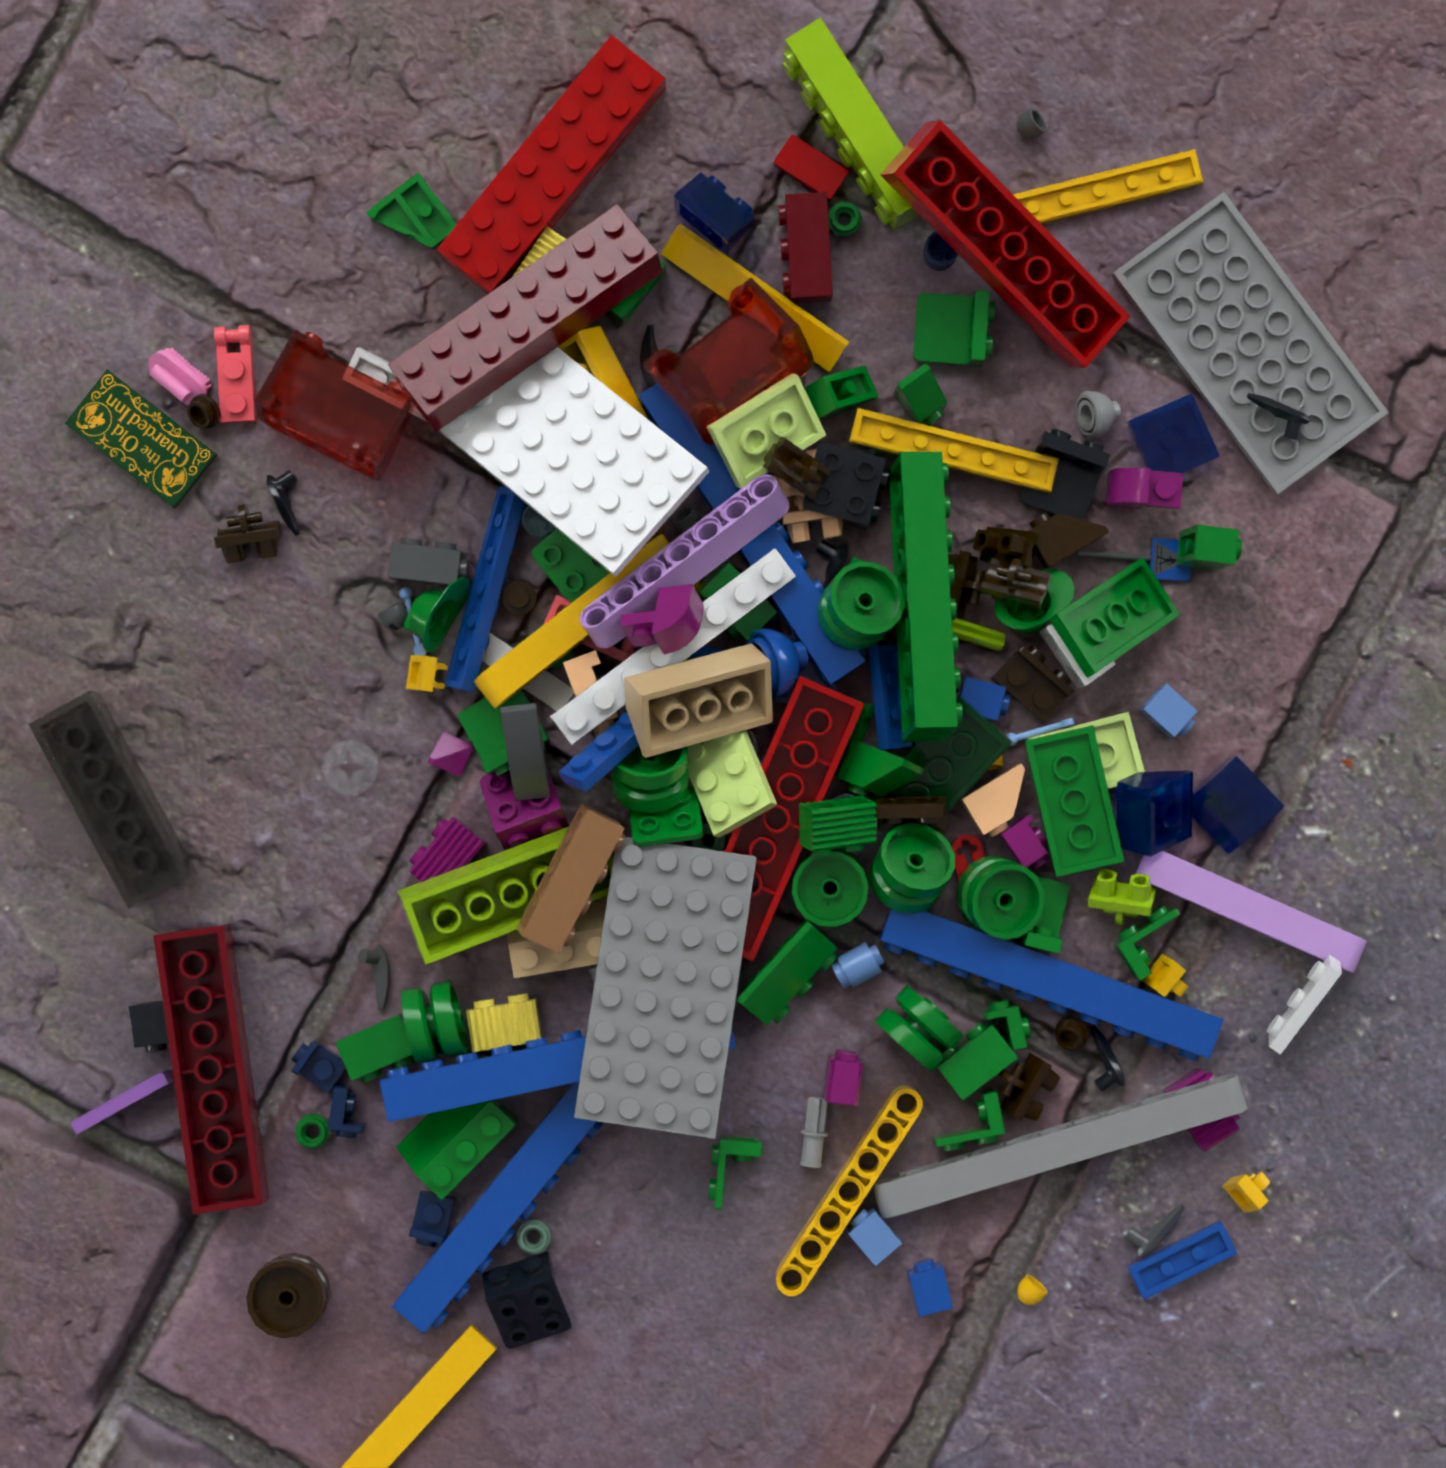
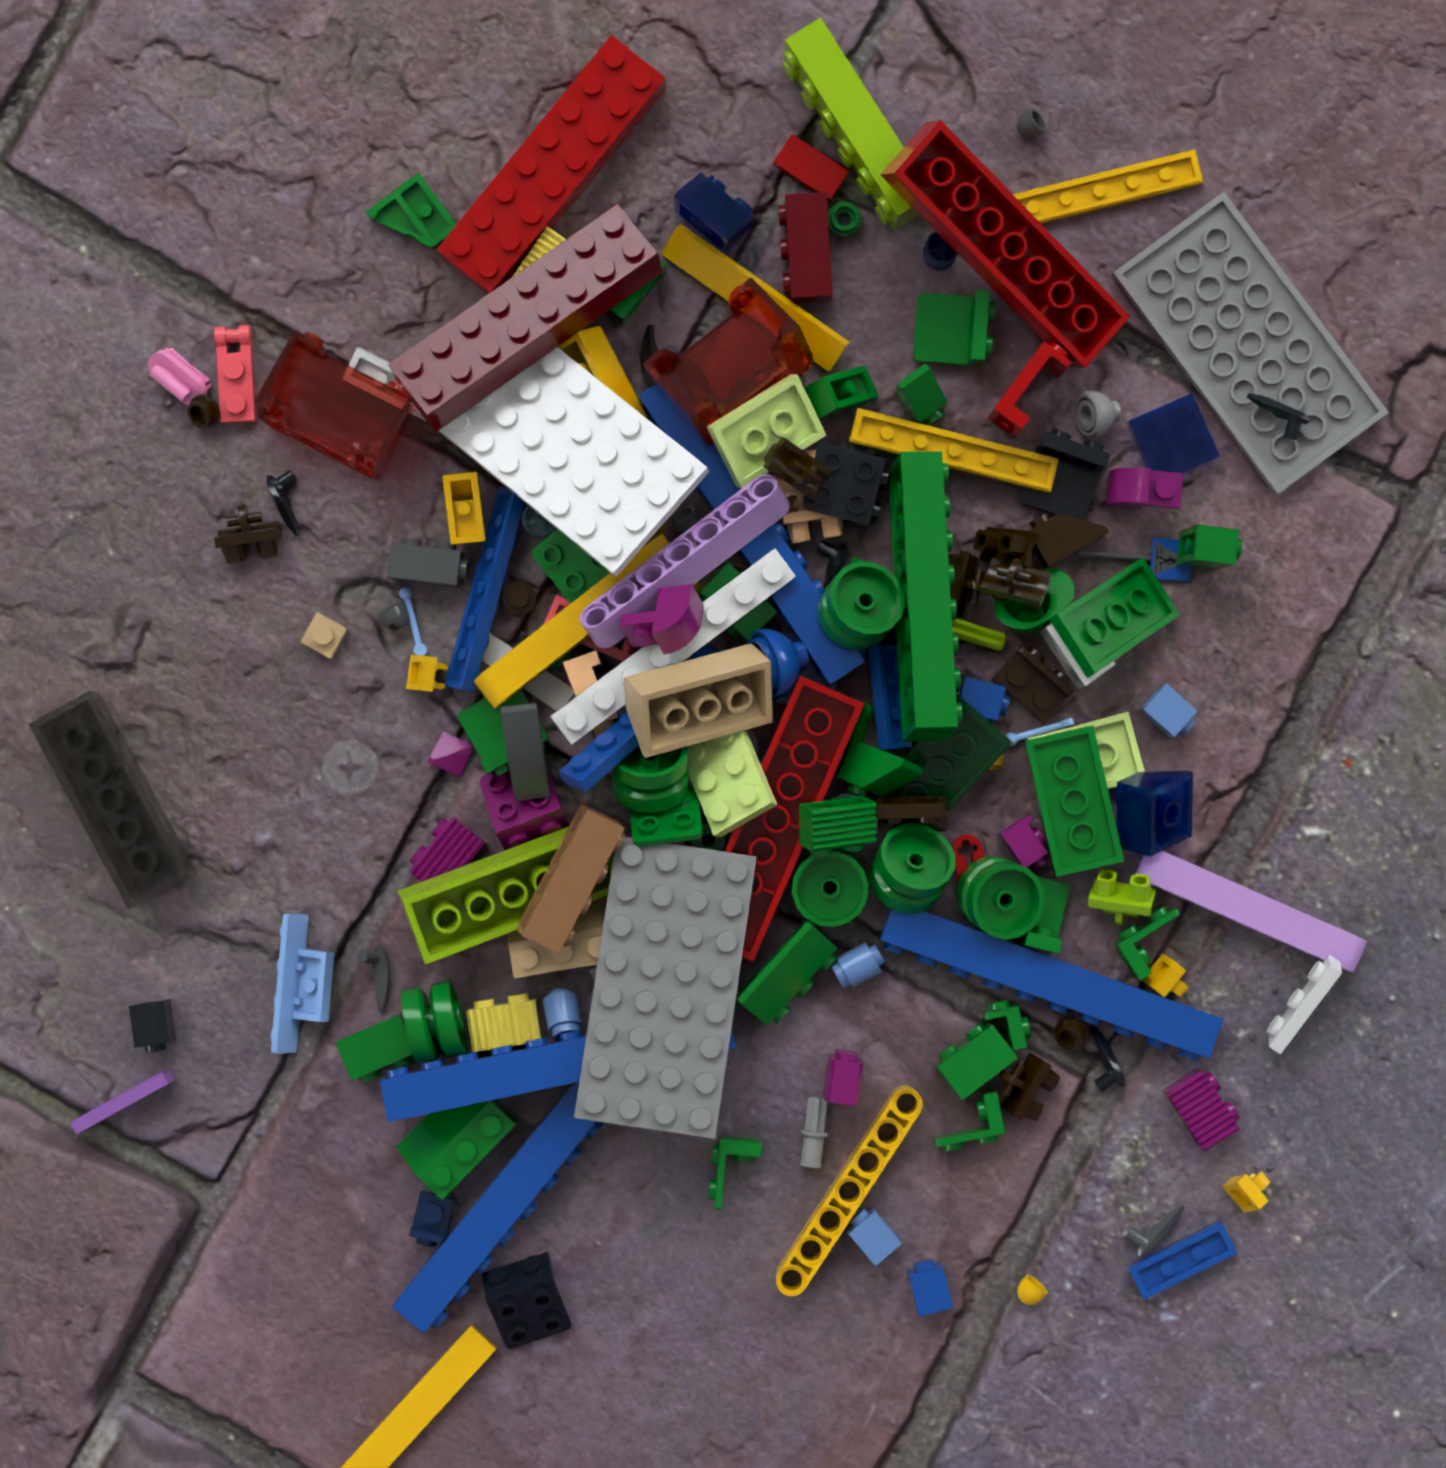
(141, 439): dark green tile -> none
(211, 1069): dark red brick -> none
(280, 1314): dark brown wheel -> none
(302, 984): none -> light blue bracket
(302, 1133): green plate -> none
(318, 1065): dark blue bracket -> none
(324, 635): none -> tan plate
(342, 1105): dark blue bracket -> none
(435, 612): green piece -> none
(464, 507): none -> yellow slope
(525, 1244): sand green plate -> none
(561, 1012): none -> medium blue brick
(919, 1027): green wheel -> none
(995, 801): light nougat slope -> none
(1005, 414): none -> red panel
(1060, 1145): light grey beam -> none
(1233, 804): clear blue slope -> none

